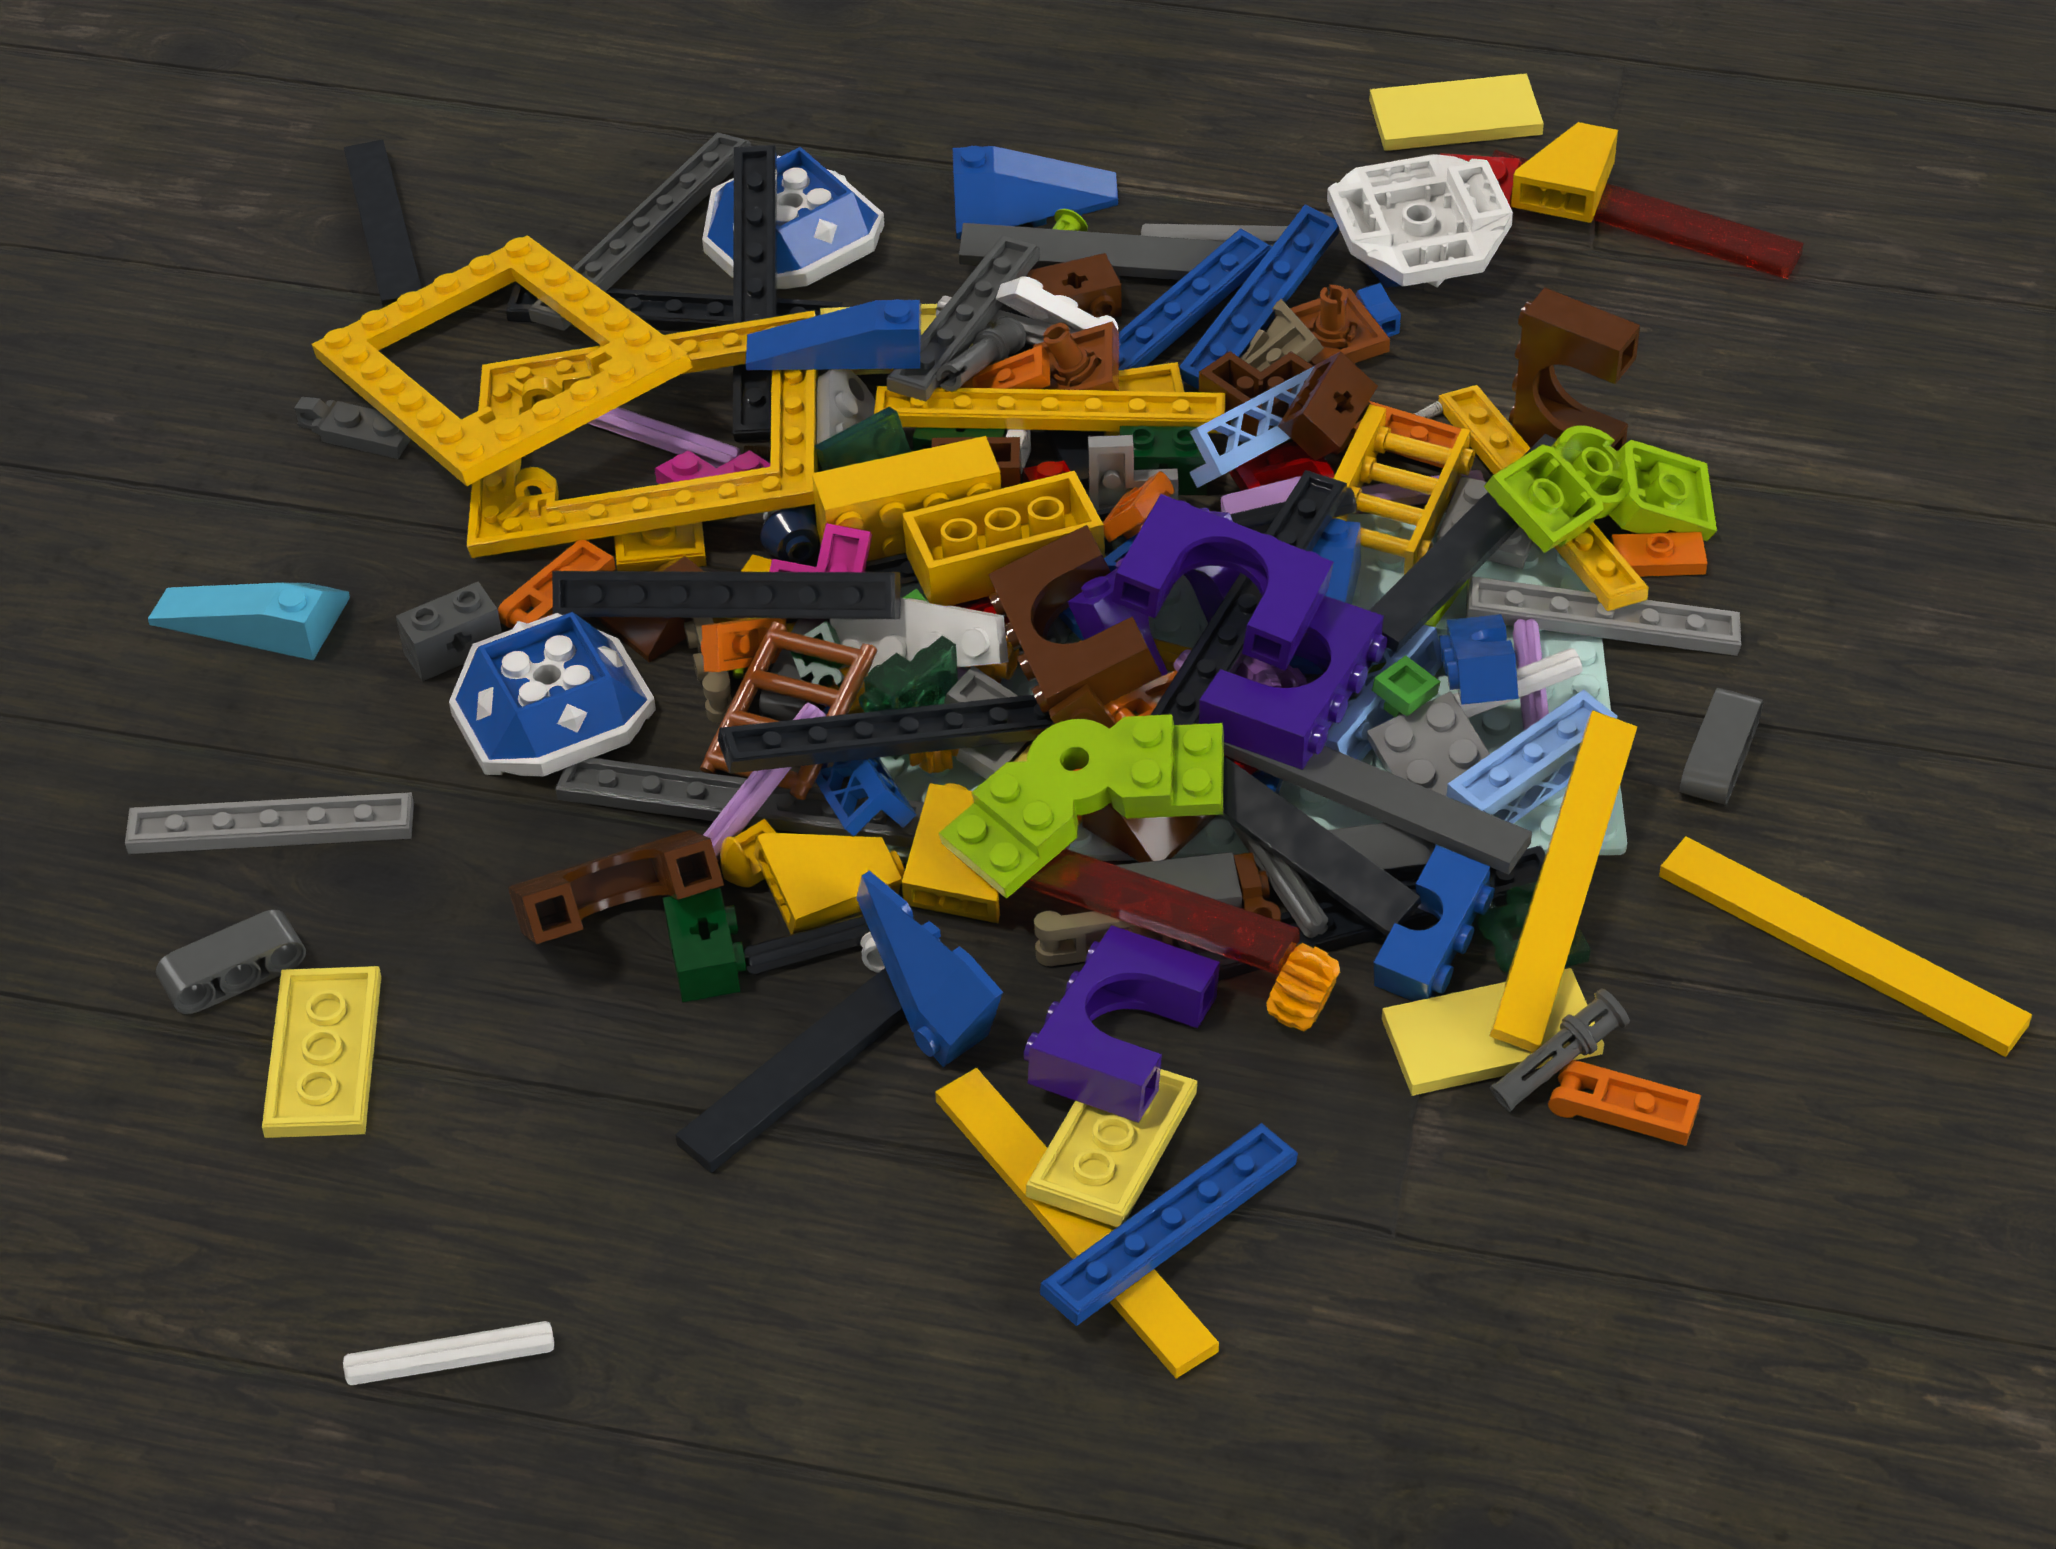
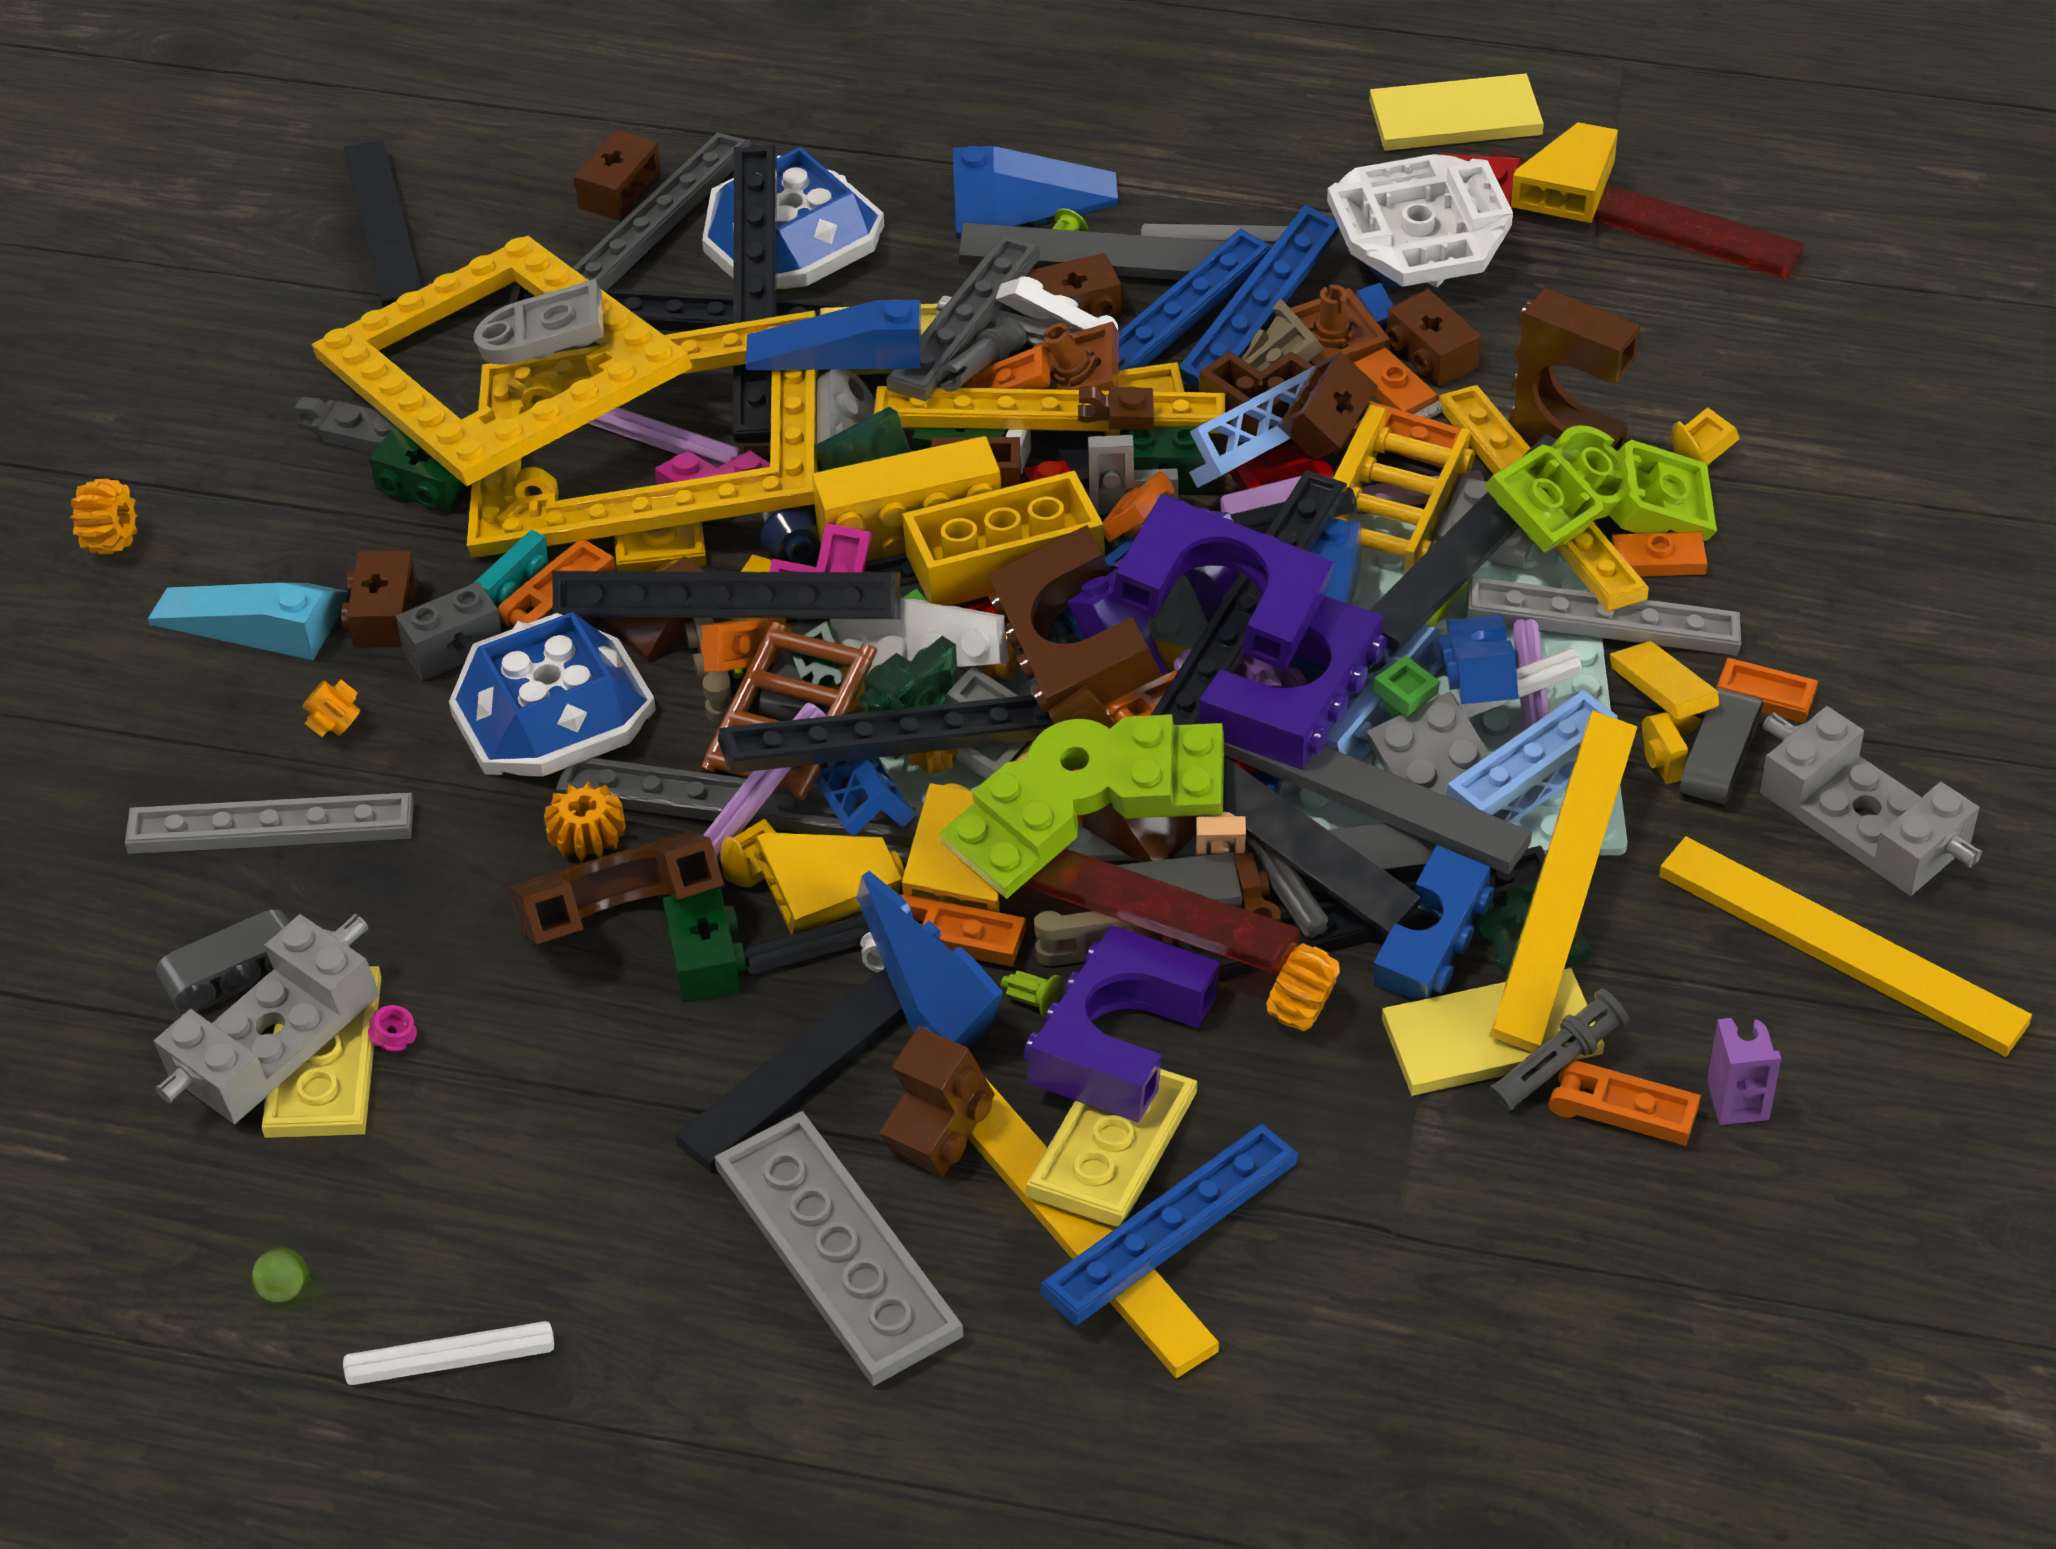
(104, 516): none -> light orange gear
(279, 1274): none -> clear neon green tile
(311, 991): none -> light grey brick
(331, 708): none -> light orange gear
(378, 591): none -> reddish brown brick
(395, 1019): none -> dark pink plate
(411, 473): none -> dark green brick
(515, 567): none -> teal plate
(542, 325): none -> light grey plate
(584, 821): none -> light orange gear
(617, 175): none -> reddish brown brick
(839, 1248): none -> light grey plate
(940, 1102): none -> reddish brown brick
(979, 932): none -> orange plate
(1033, 990): none -> lime piece
(1123, 406): none -> reddish brown plate
(1220, 834): none -> light nougat plate
(1396, 382): none -> orange plate
(1433, 338): none -> reddish brown brick
(1664, 680): none -> yellow tile
(1665, 745): none -> yellow plate
(1703, 437): none -> yellow plate
(1742, 1074): none -> medium lavender hinge
(1781, 691): none -> orange tile
(1824, 780): none -> light grey brick

